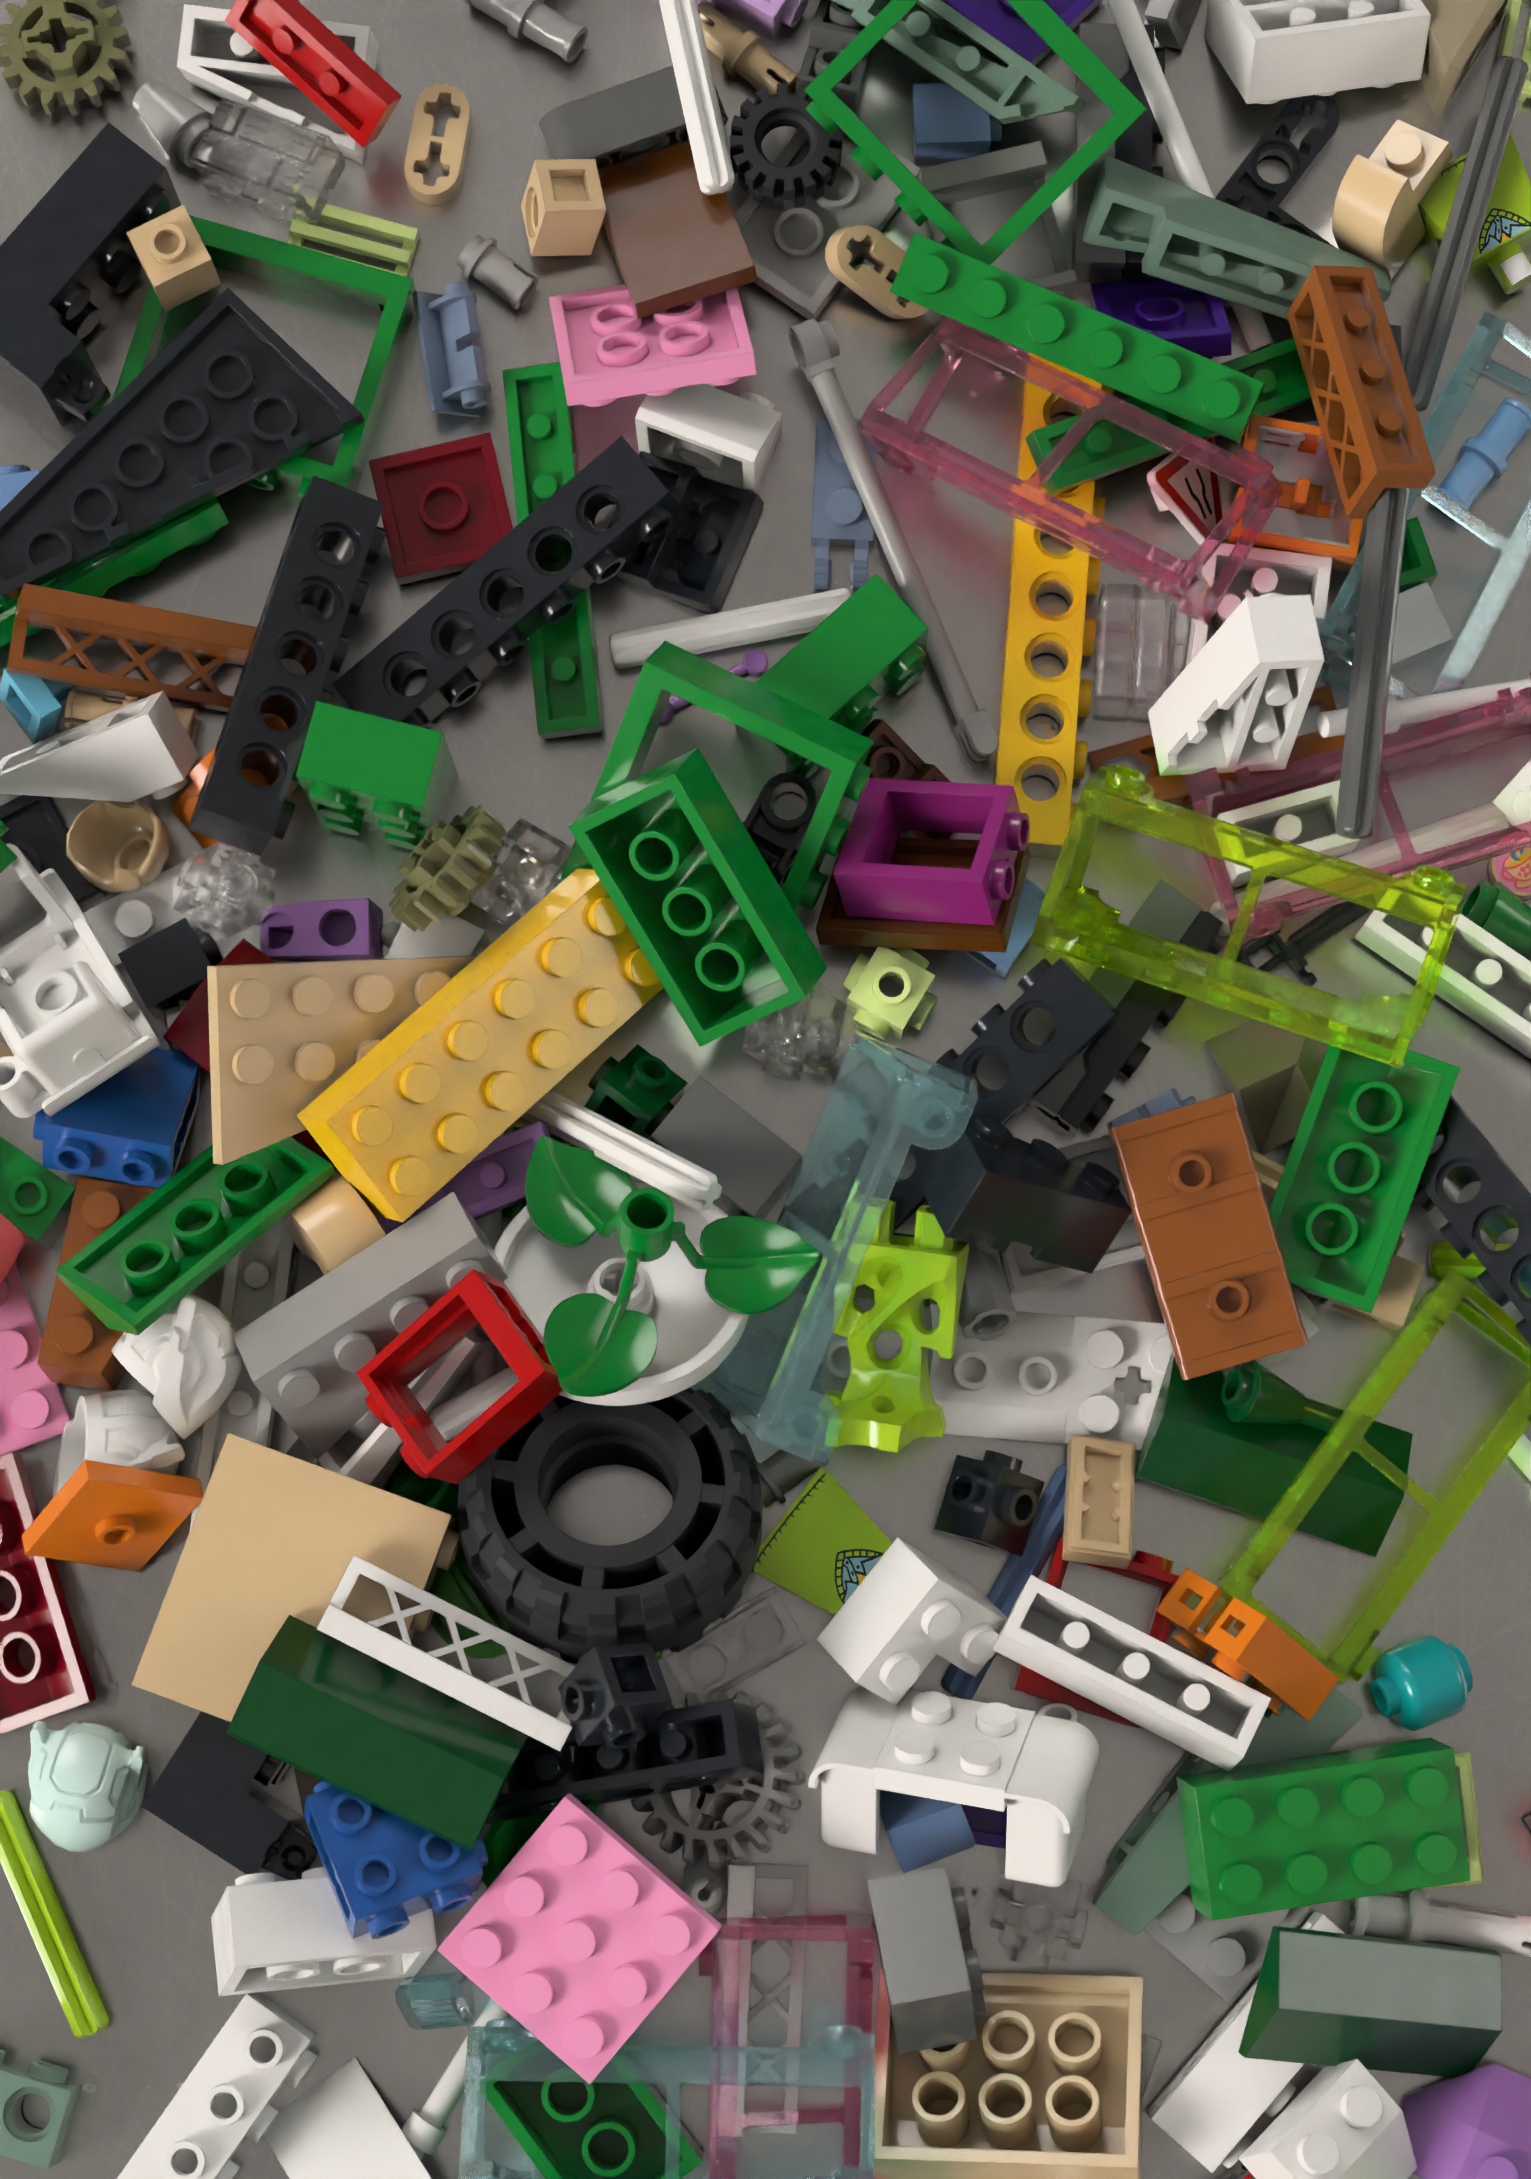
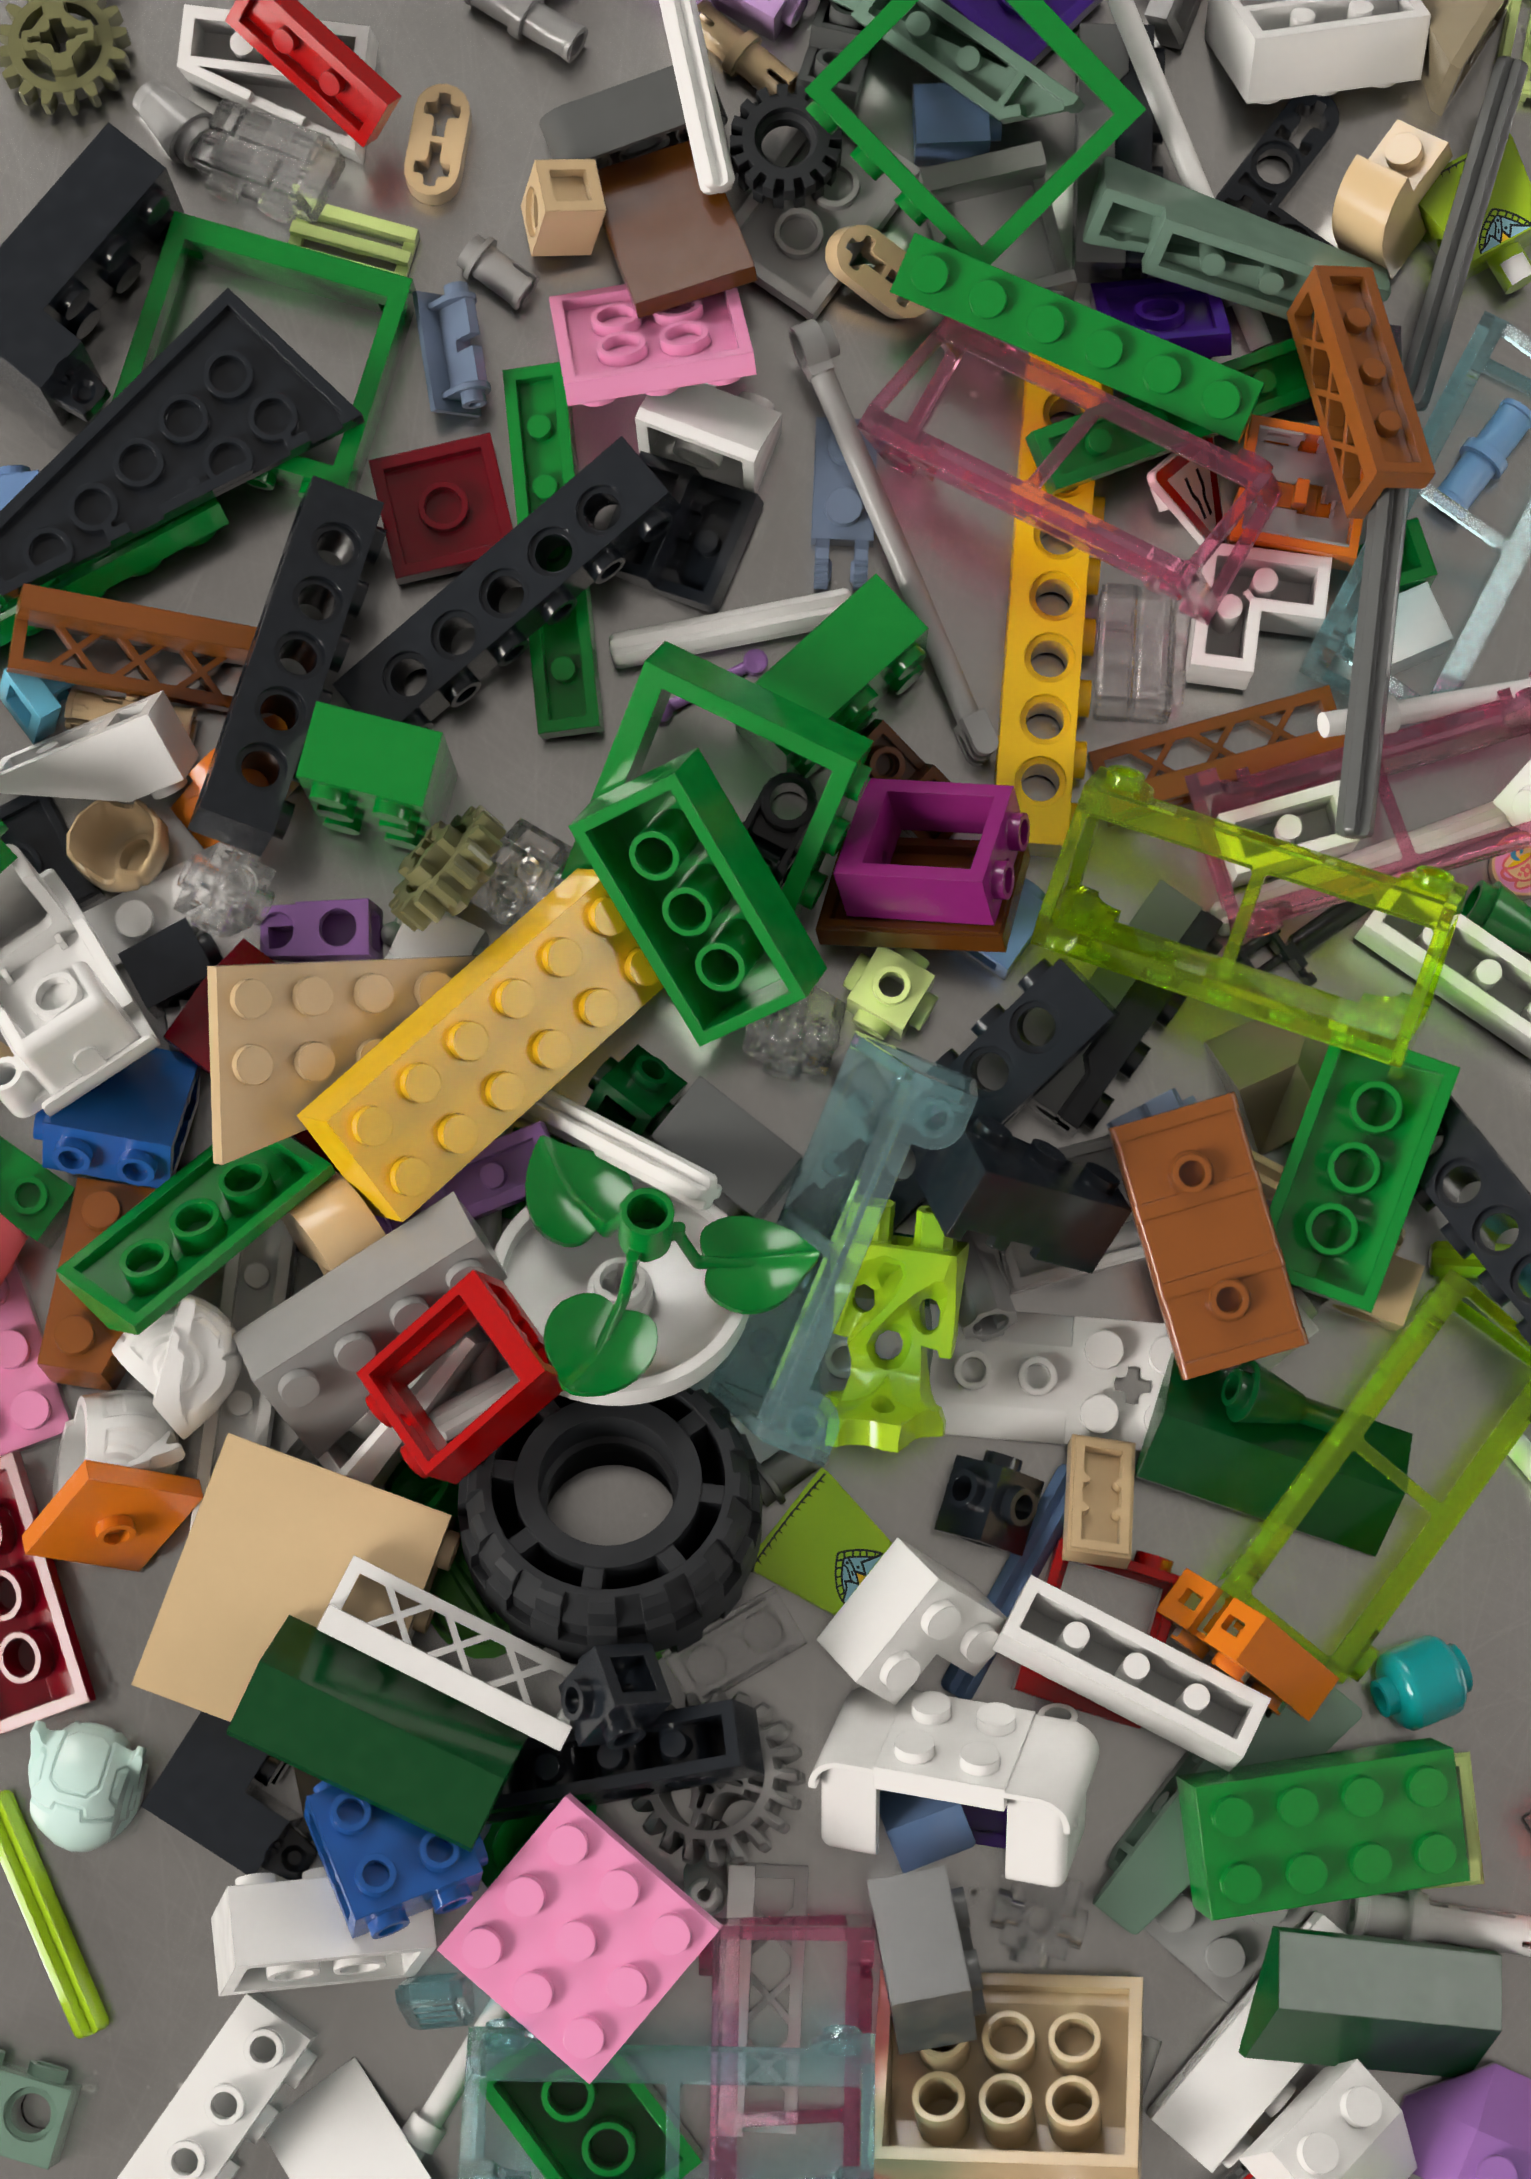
(174, 258): tan brick -> none
(1242, 691): white wedge -> none

